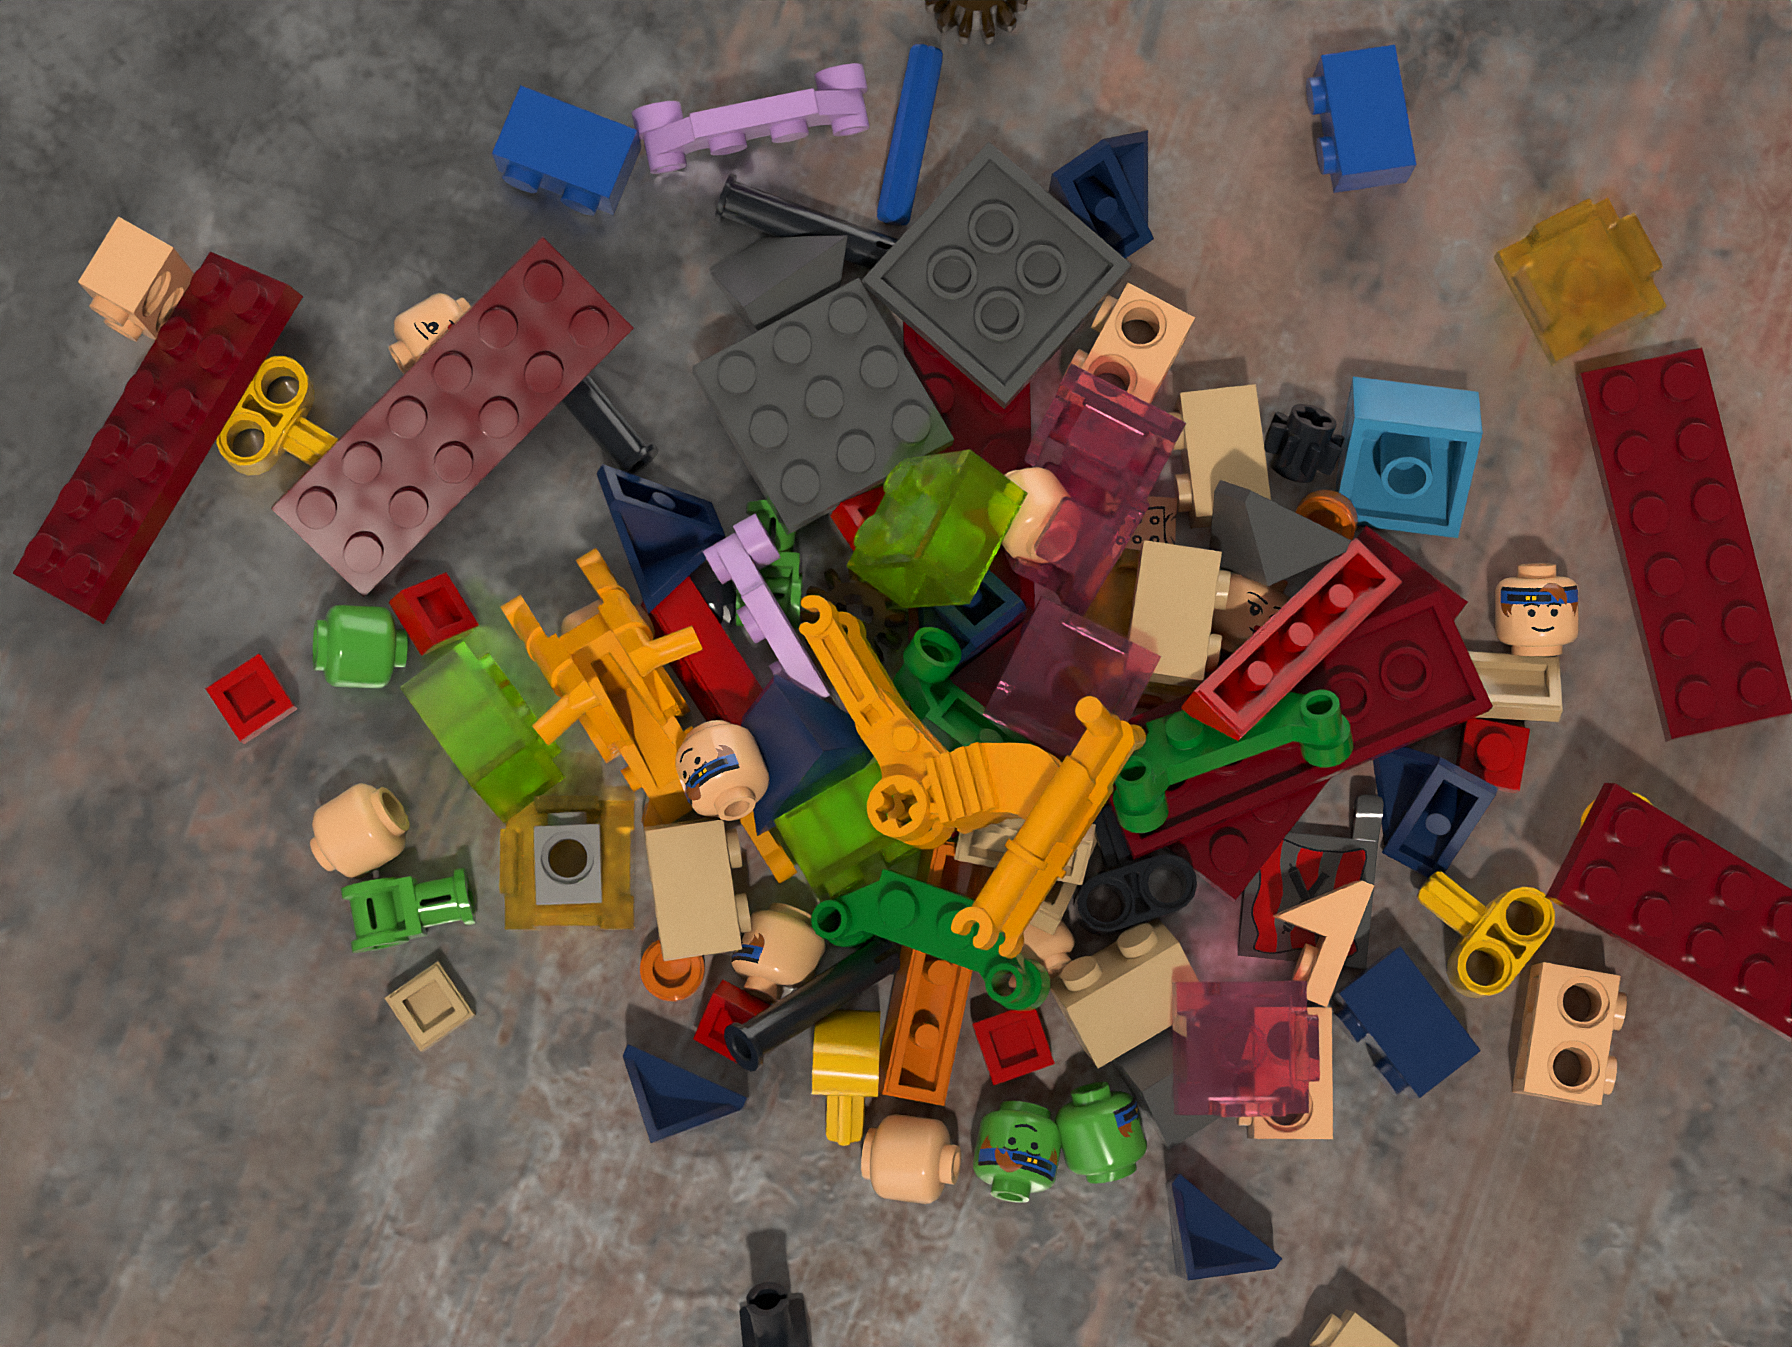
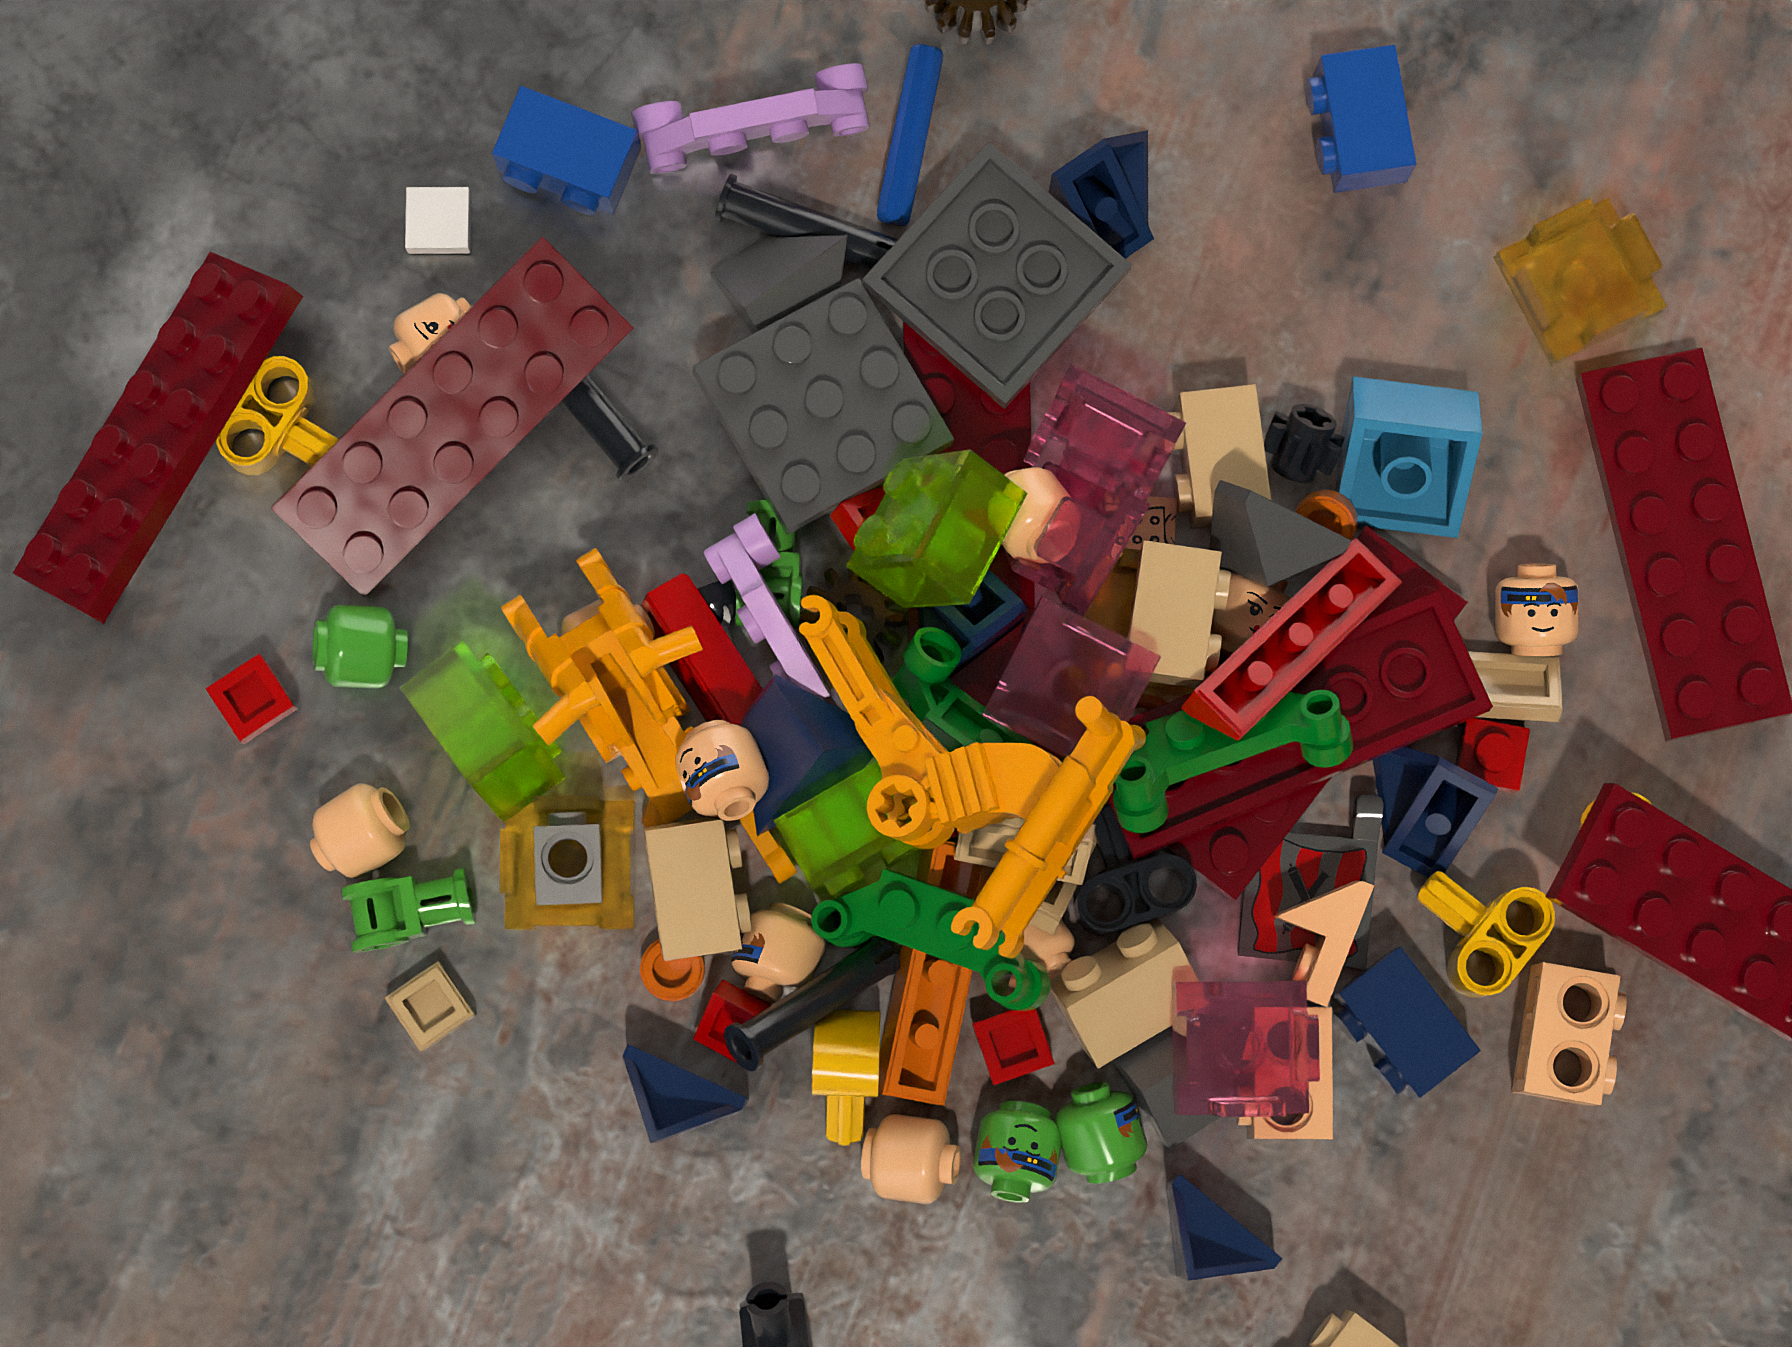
(135, 281): light nougat brick -> none
(433, 613): red plate -> none
(438, 220): none -> white tile
(659, 530): dark blue slope -> none
(1138, 365): light nougat brick -> none

